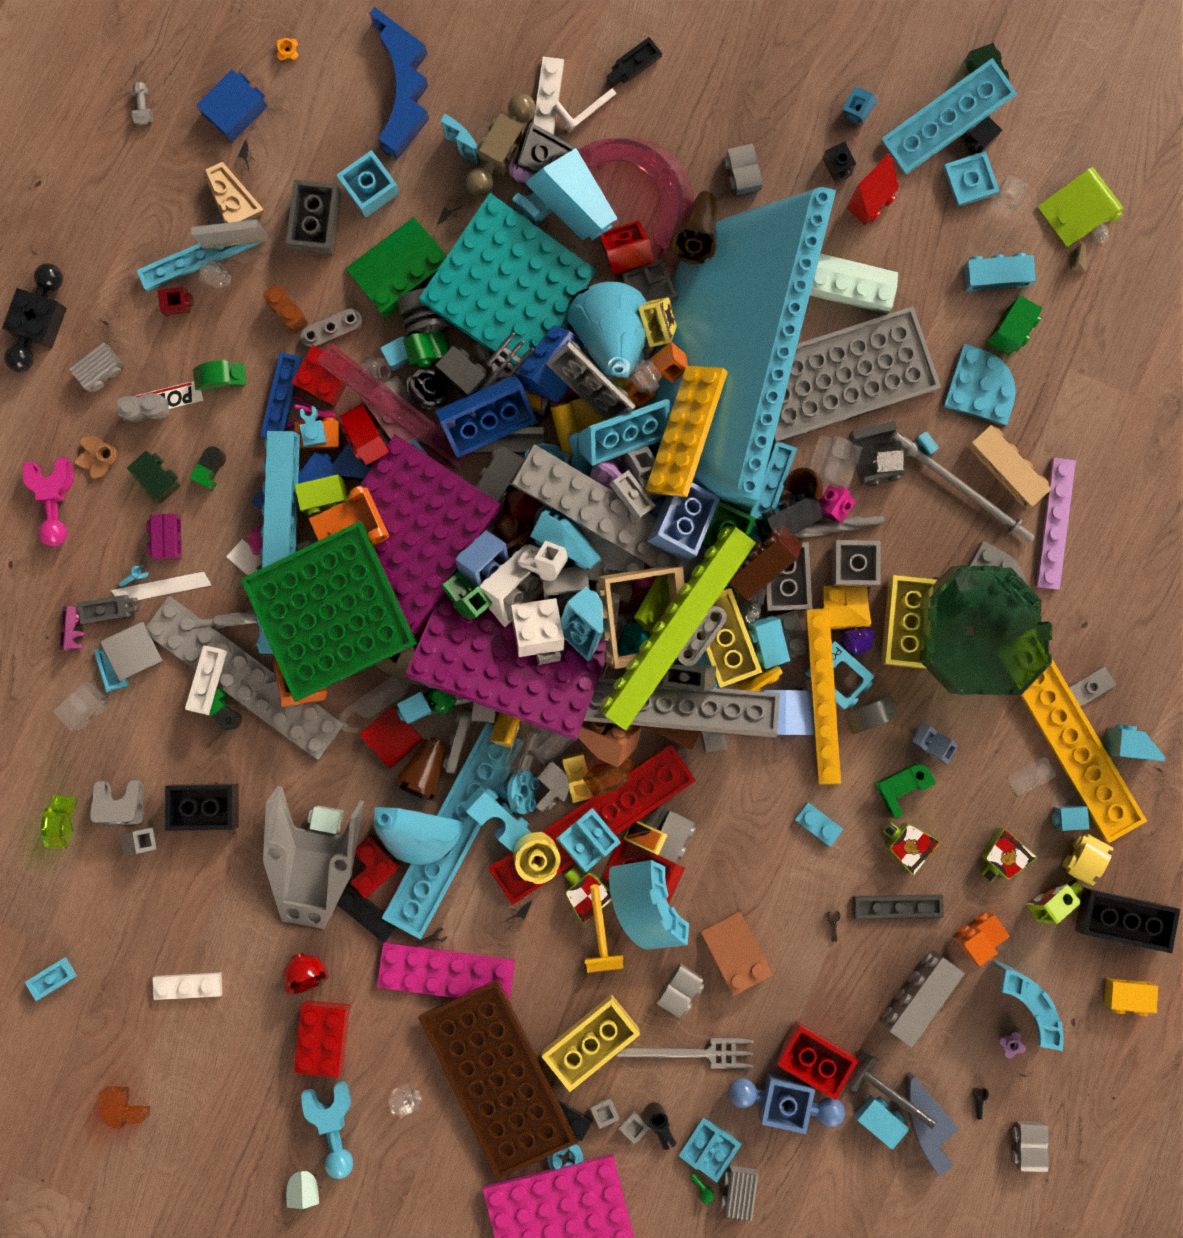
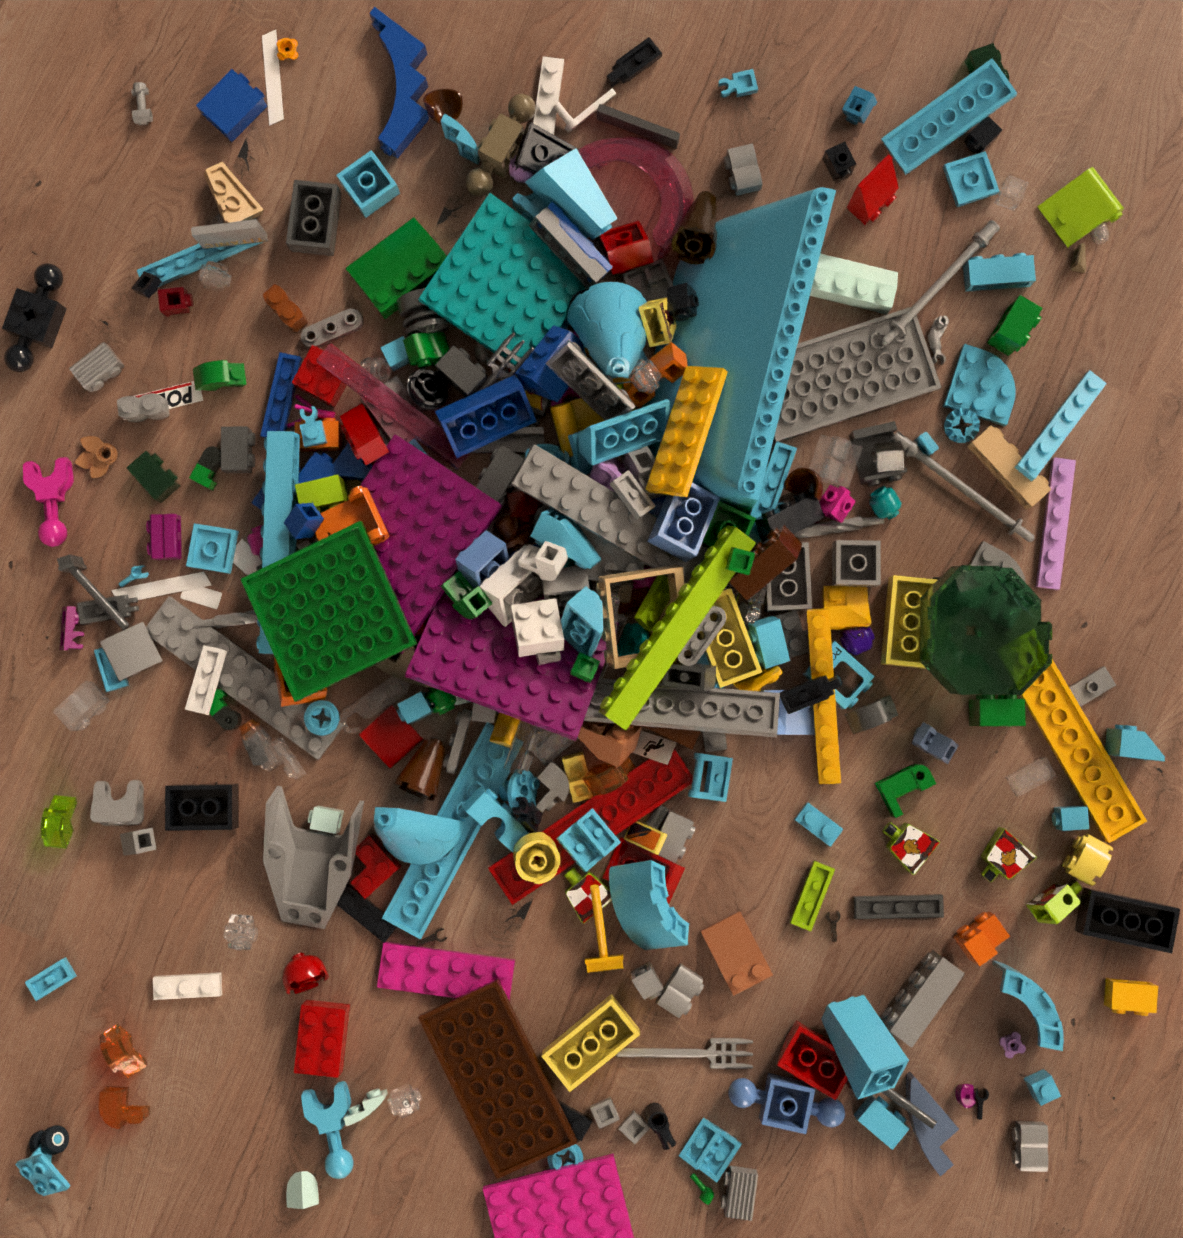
(38, 1166): none -> medium azure plate
(74, 565): none -> dark grey piece
(119, 1051): none -> clear orange brick
(146, 284): none -> black plate
(202, 596): none -> white sticker
(212, 548): none -> medium azure plate
(237, 449): none -> dark grey brick
(240, 932): none -> clear brick
(268, 753): none -> clear plate
(272, 77): none -> white sticker
(303, 520): none -> blue brick
(315, 709): none -> medium azure gear
(370, 1103): none -> light aqua slope
(443, 102): none -> reddish brown helmet
(529, 814): none -> black plate
(570, 245): none -> piece
(585, 667): none -> green plate
(638, 126): none -> dark grey tile
(647, 981): none -> light grey slope
(654, 747): none -> white sticker
(682, 302): none -> black brick
(716, 779): none -> medium azure plate
(740, 561): none -> green plate
(742, 84): none -> medium azure plate
(809, 693): none -> black hinge
(812, 895): none -> lime plate
(864, 1046): none -> medium azure slope
(885, 503): none -> teal head
(934, 336): none -> light grey arm
(954, 419): none -> medium azure gear
(965, 1095): none -> magenta piece
(980, 240): none -> light grey bar
(1003, 711): none -> green brick
(1042, 1087): none -> medium azure brick
(1060, 425): none -> medium azure plate

